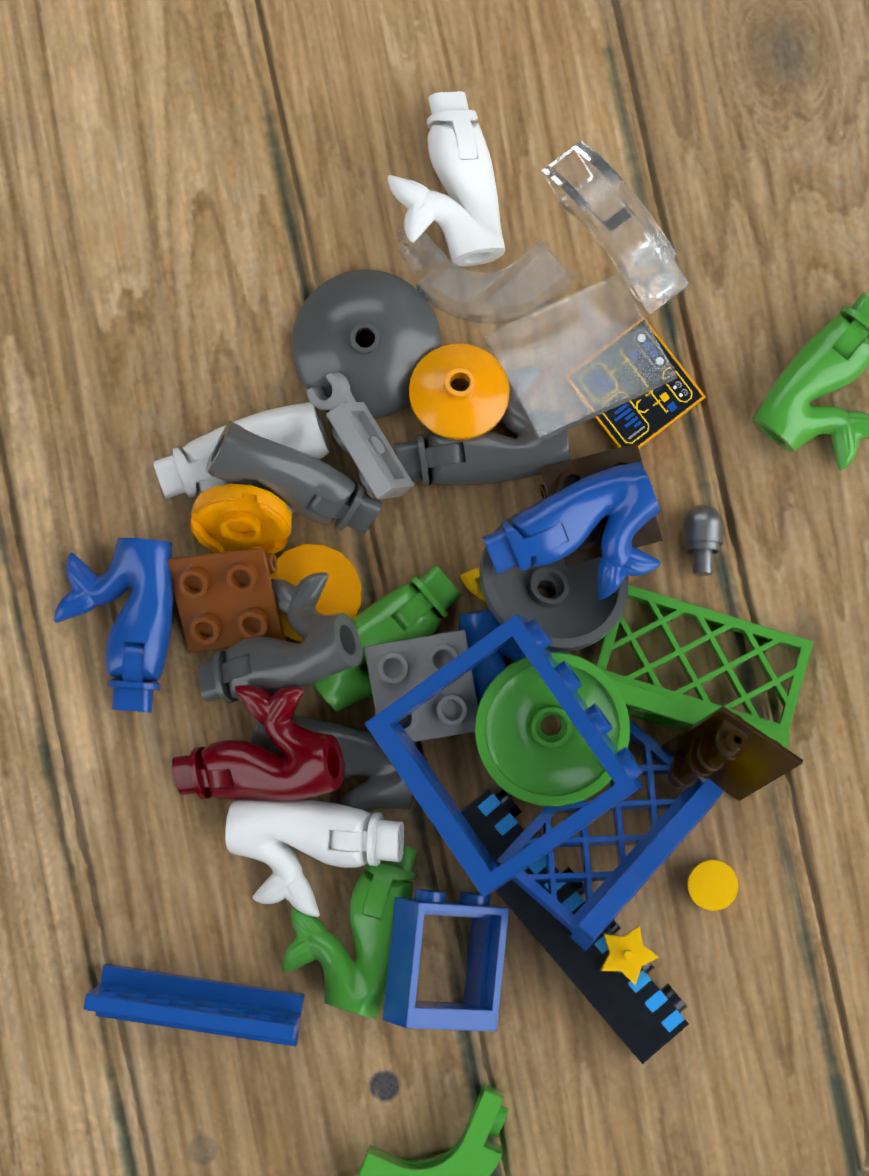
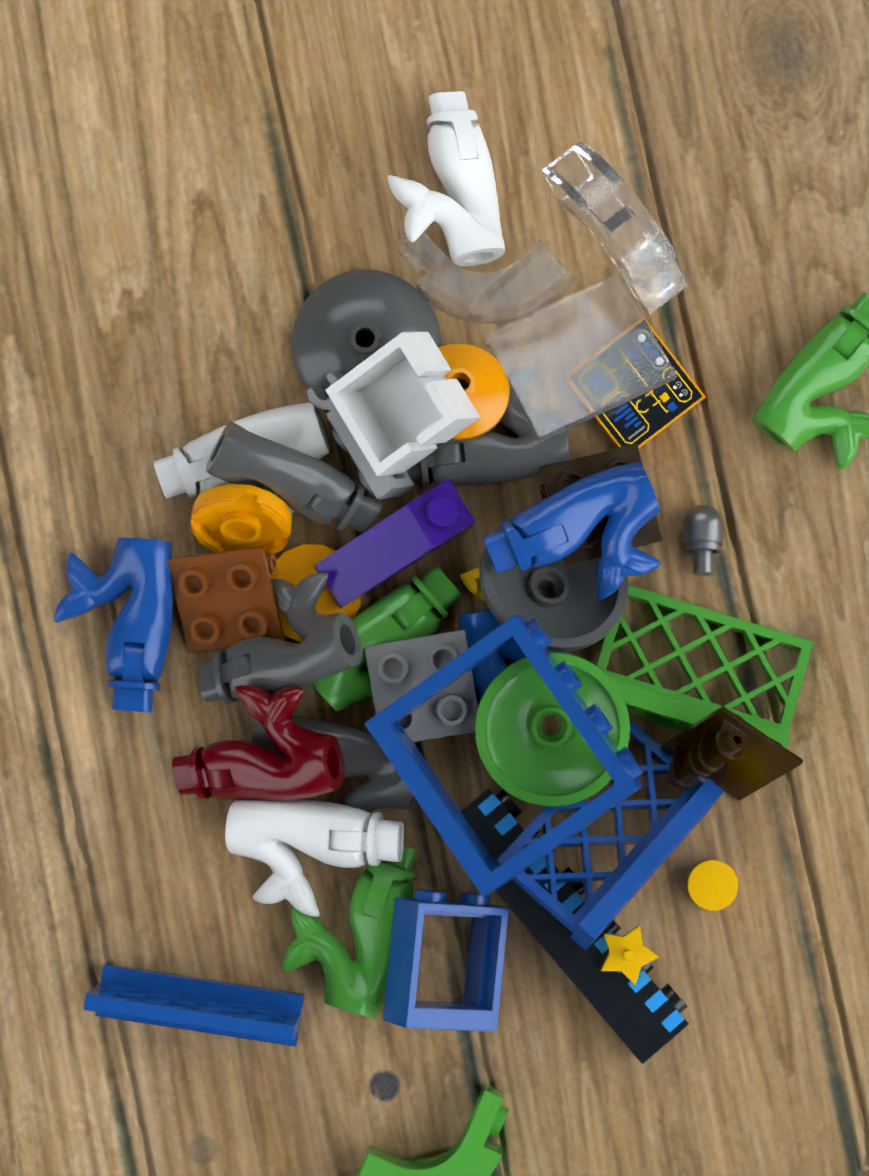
(396, 543): none -> dark purple slope
(402, 403): none -> white piece

